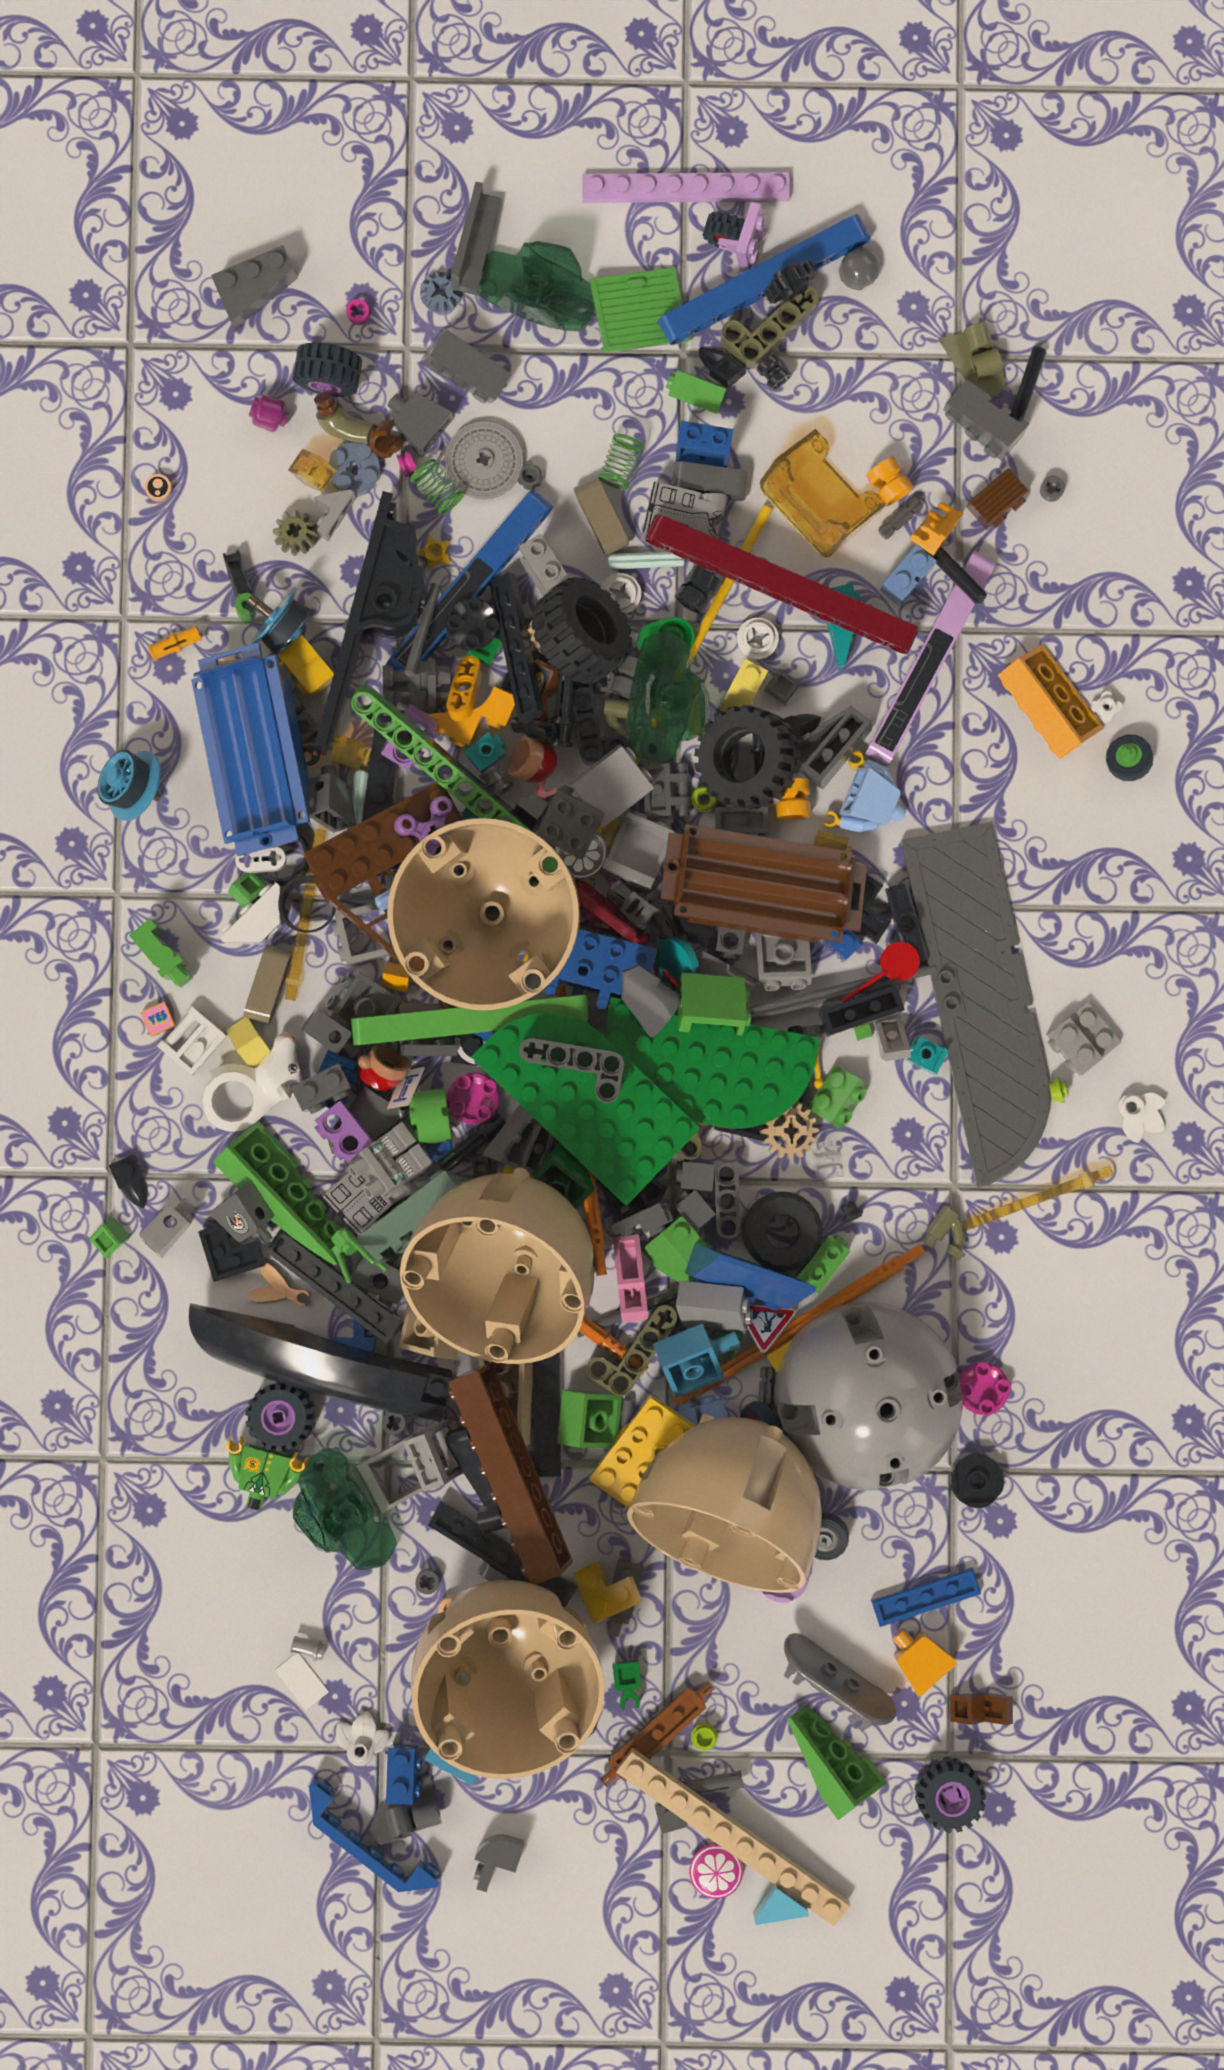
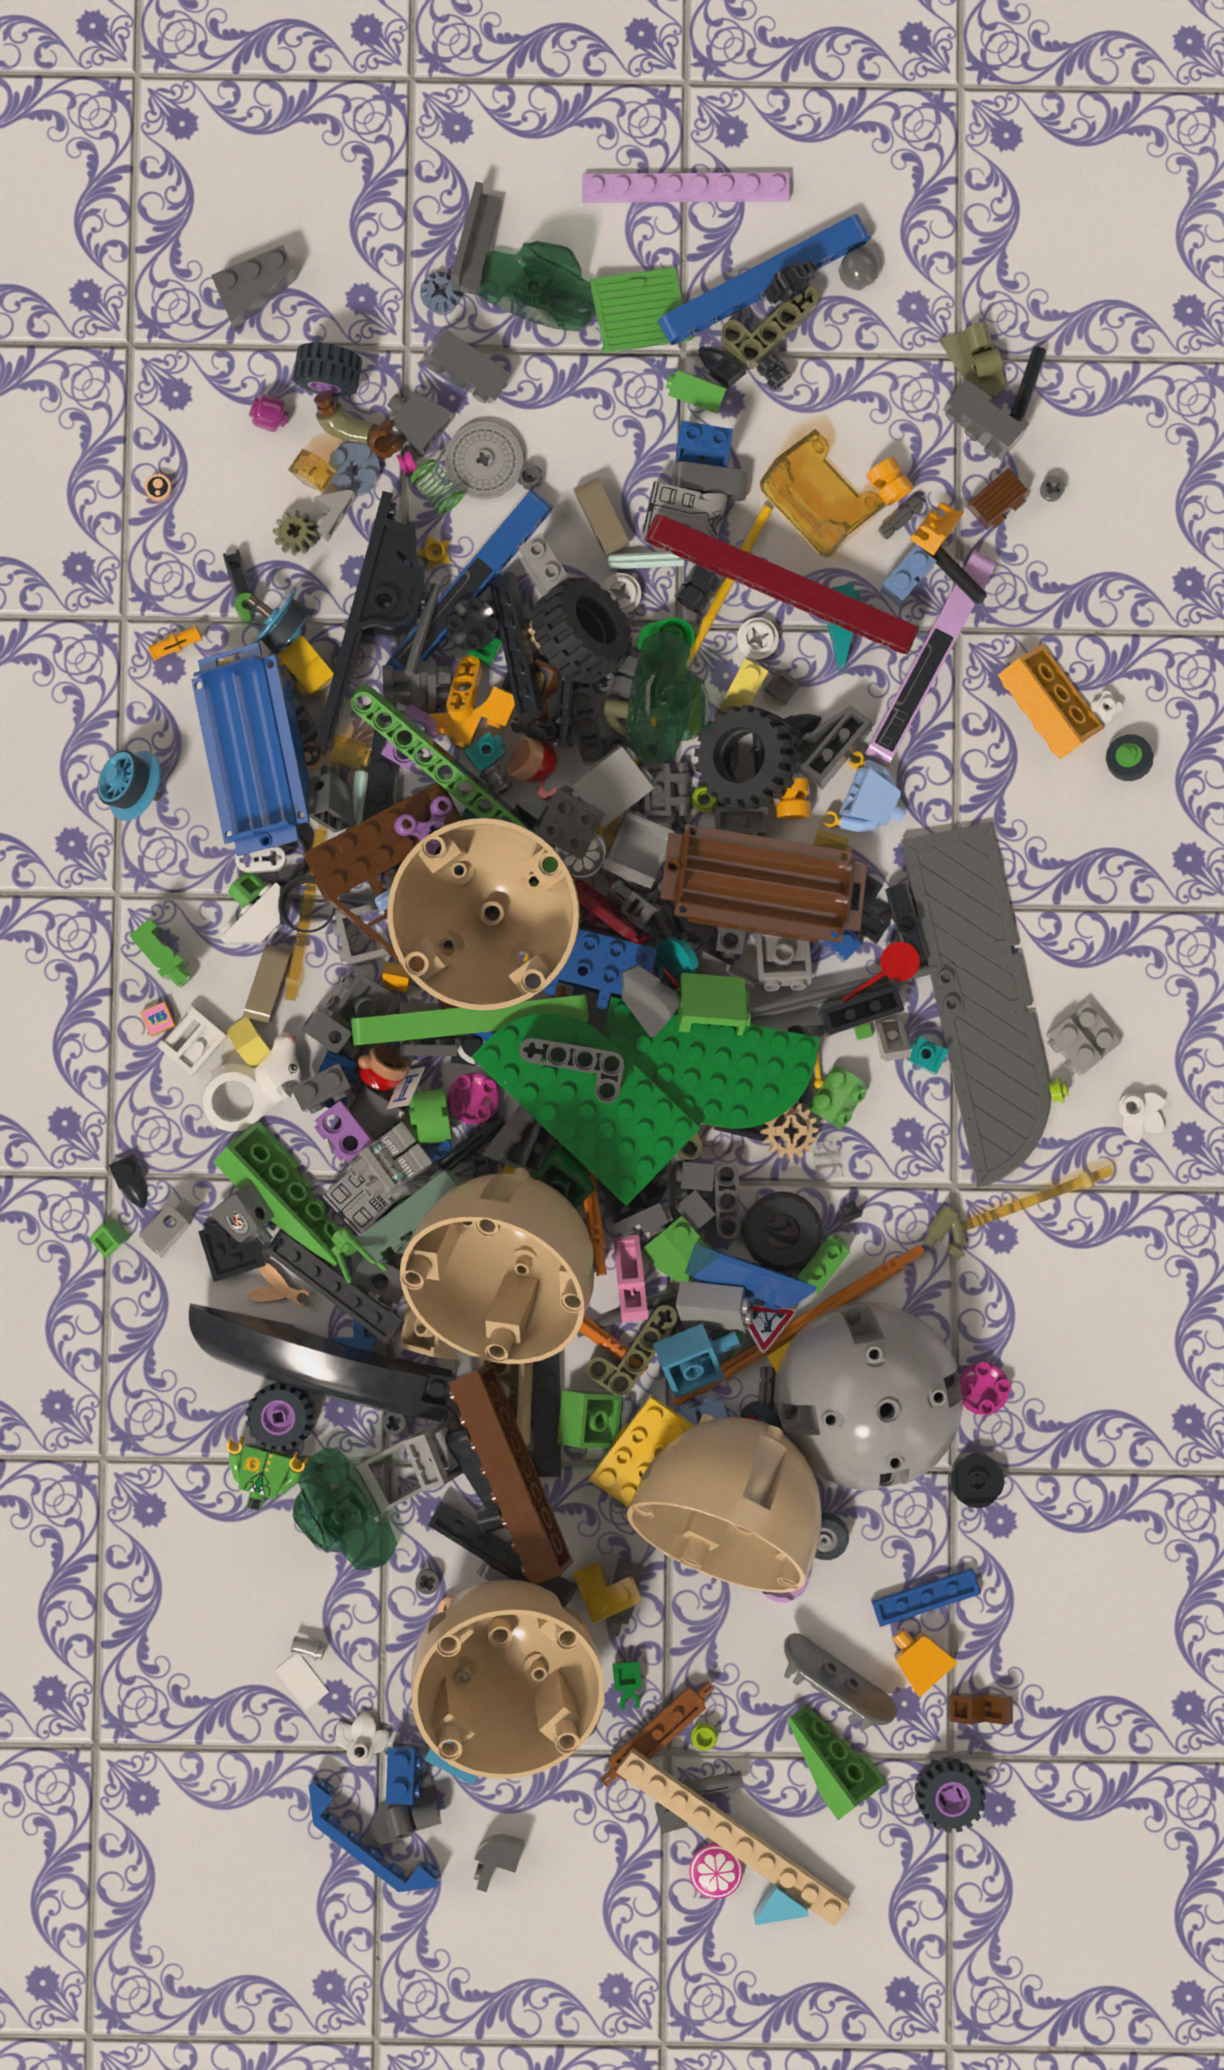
(358, 303): dark pink bush -> none
(629, 447): bright green piece -> none
(737, 234): lavender plate -> none

